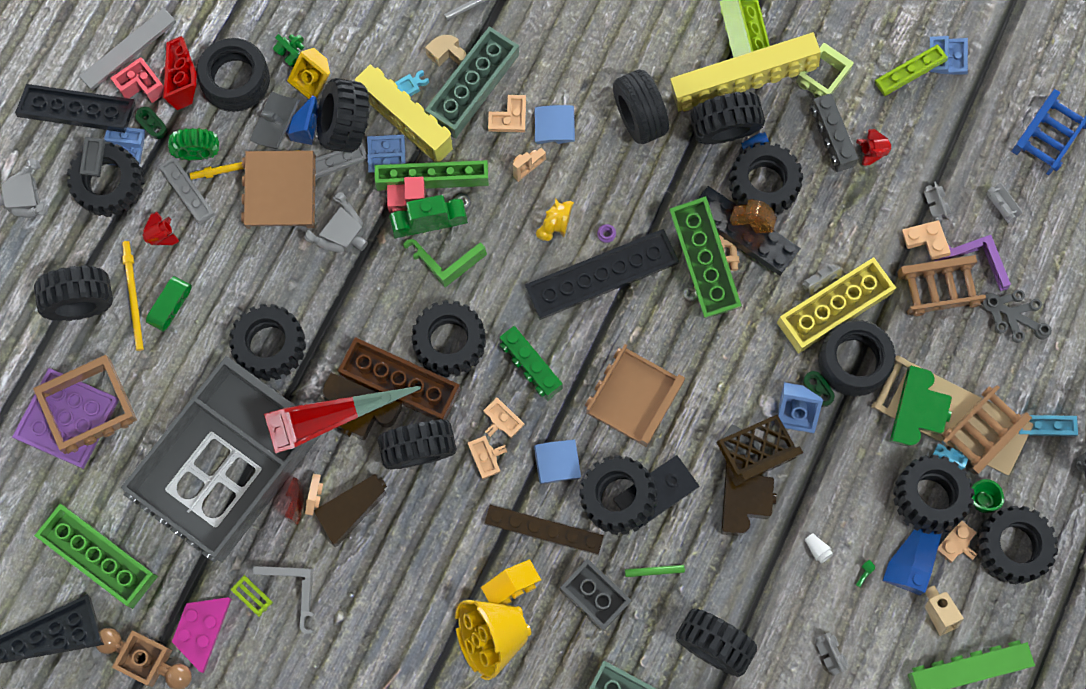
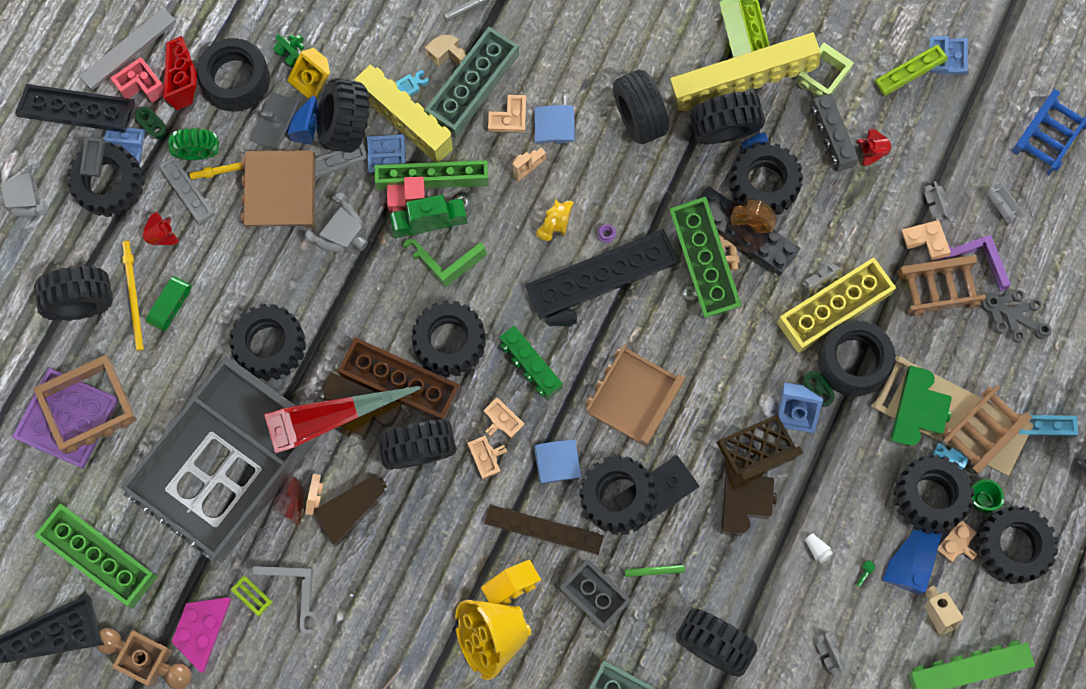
(564, 318): none -> black cone

